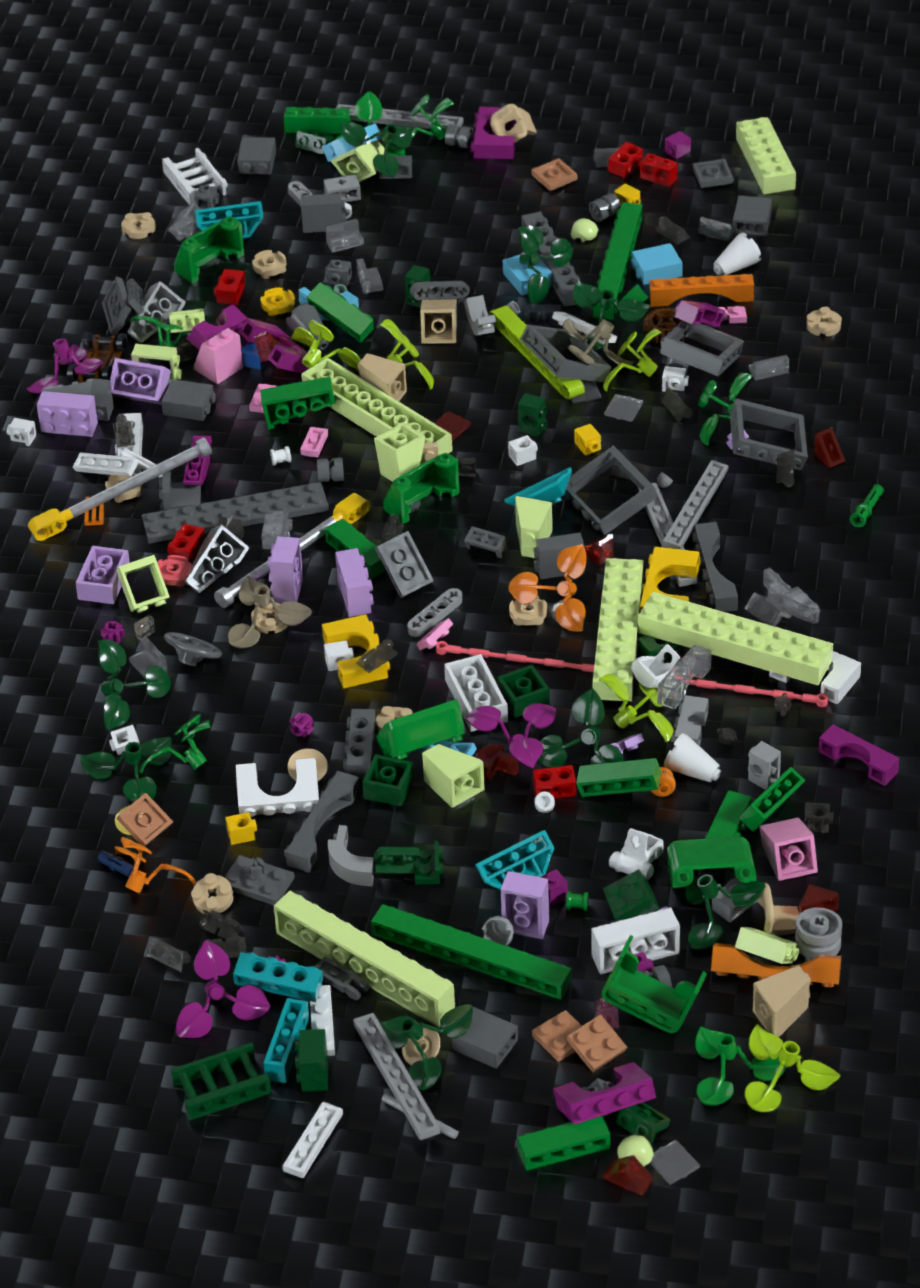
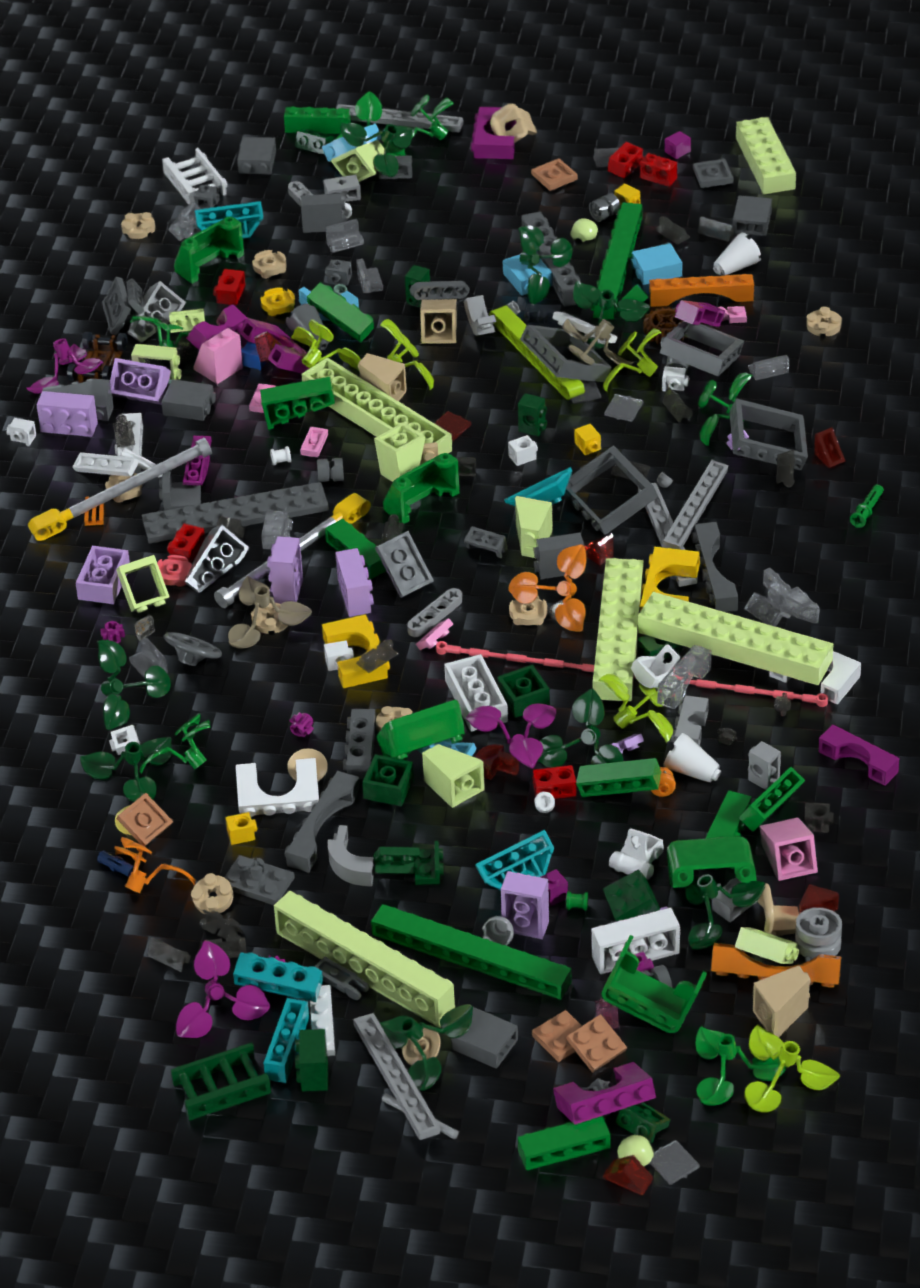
(312, 1140): white plate -> none
(456, 135): dark grey wheel -> none

